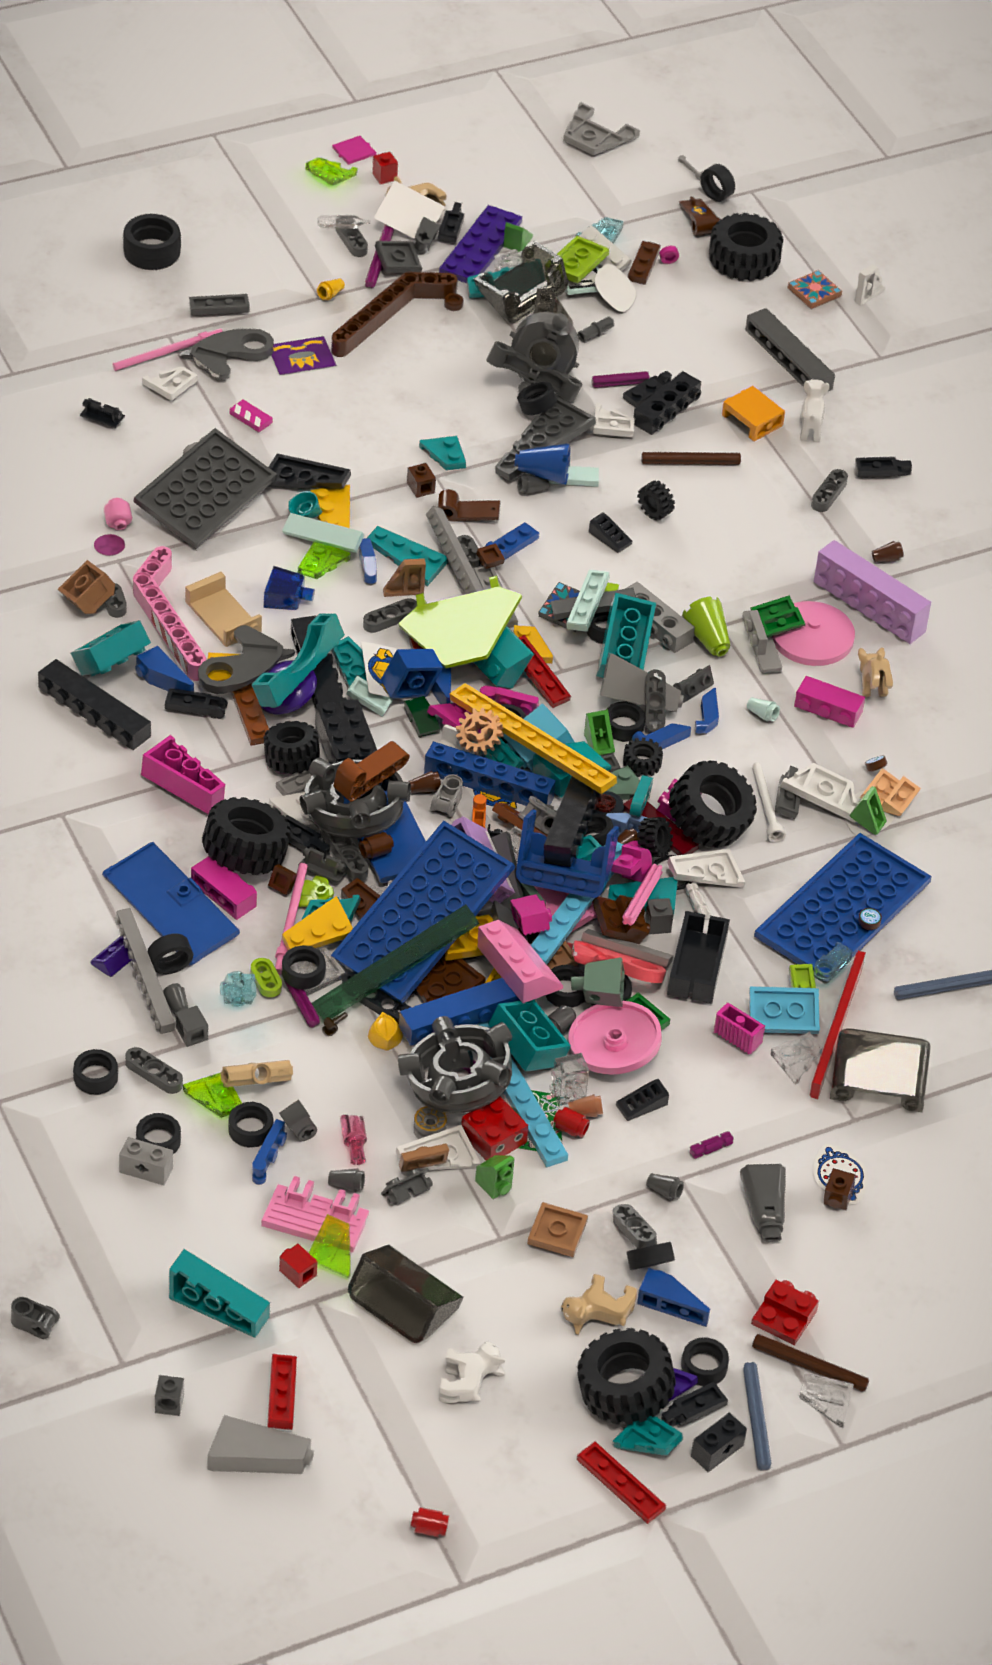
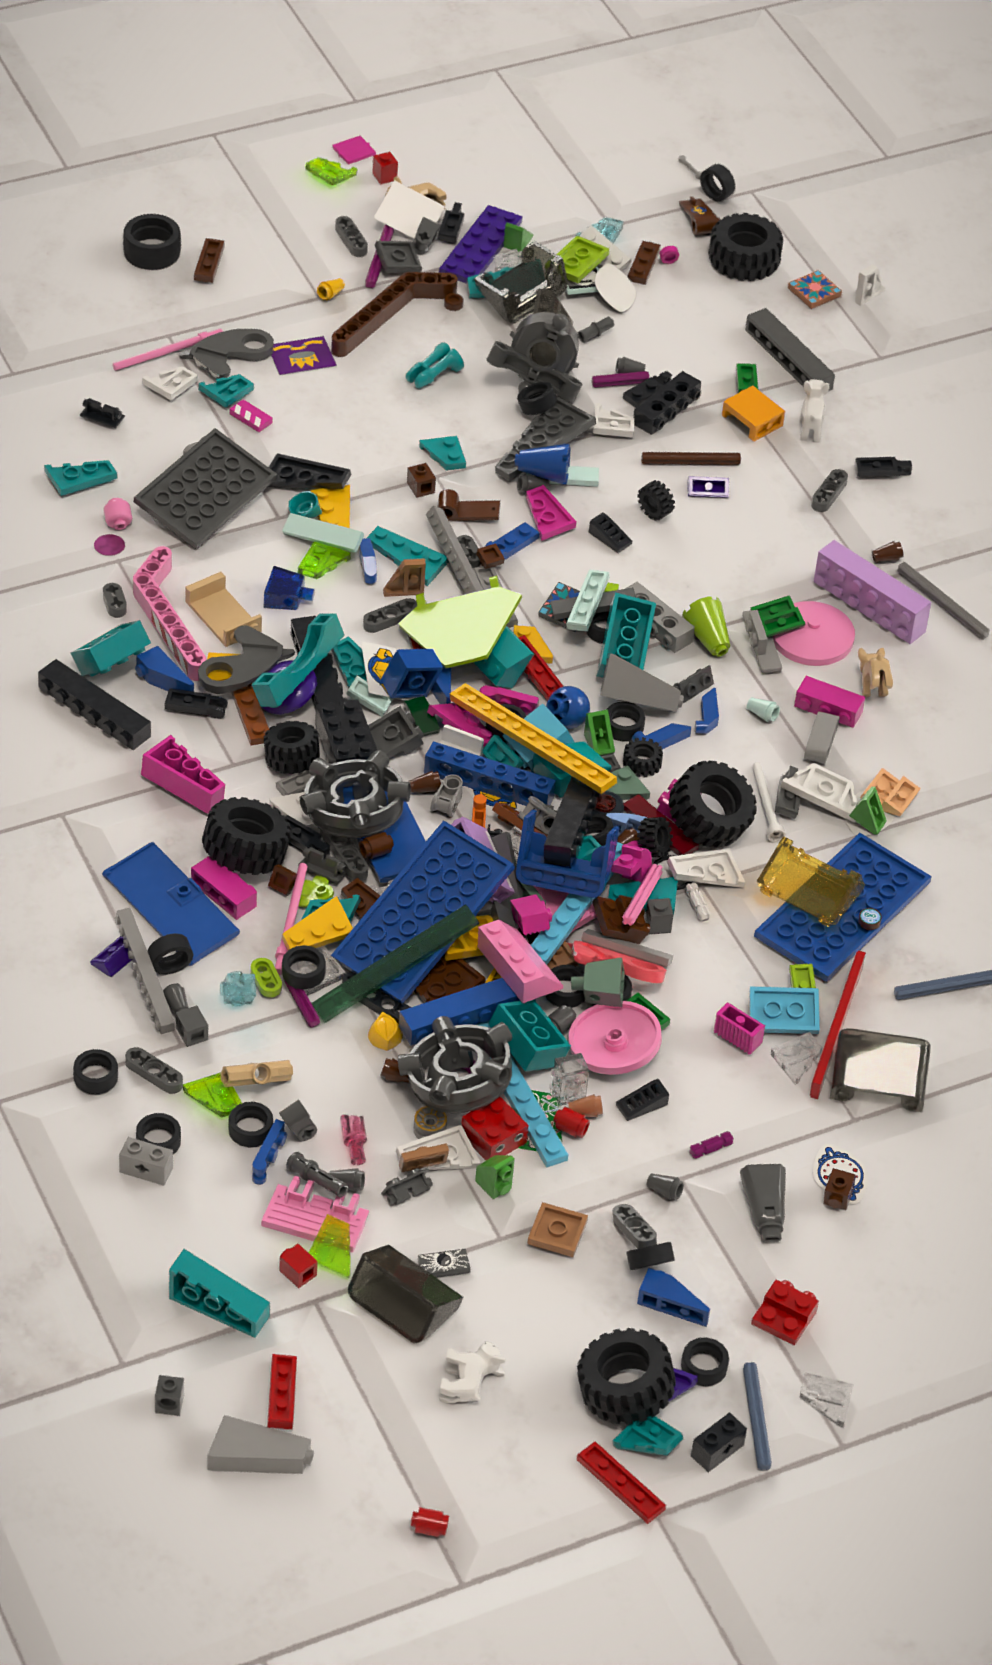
(33, 1317): dark grey piece -> none
(79, 477): none -> teal wing
(88, 588): medium nougat slope -> none
(209, 260): none -> reddish brown plate
(219, 304): dark grey plate -> none
(227, 390): none -> teal wing
(310, 1171): none -> dark grey pin
(331, 1024): dark brown hand -> none
(340, 221): clear piece -> none
(356, 779): dark orange beam -> none
(391, 1071): none -> reddish brown cone
(396, 733): none -> dark grey plate
(423, 375): none -> teal piece
(445, 1262): none -> tile
(489, 729): light nougat gear -> none
(548, 513): none -> dark pink wing
(569, 706): none -> blue brick
(594, 137): light grey wing -> none
(599, 1305): tan animal -> none
(627, 365): none -> dark grey cone
(641, 796): teal beam -> none
(661, 684): dark grey beam -> none
(695, 1405): black hinge -> none
(698, 957): black piece -> none
(708, 487): none -> slope
(746, 376): none -> green plate
(809, 883): none -> clear yellow windscreen
(810, 1362): reddish brown axle -> none
(821, 737): none -> light grey beam
(834, 960): clear light blue piece -> none
(876, 763): reddish brown tile -> none
(943, 600): none -> light grey axle

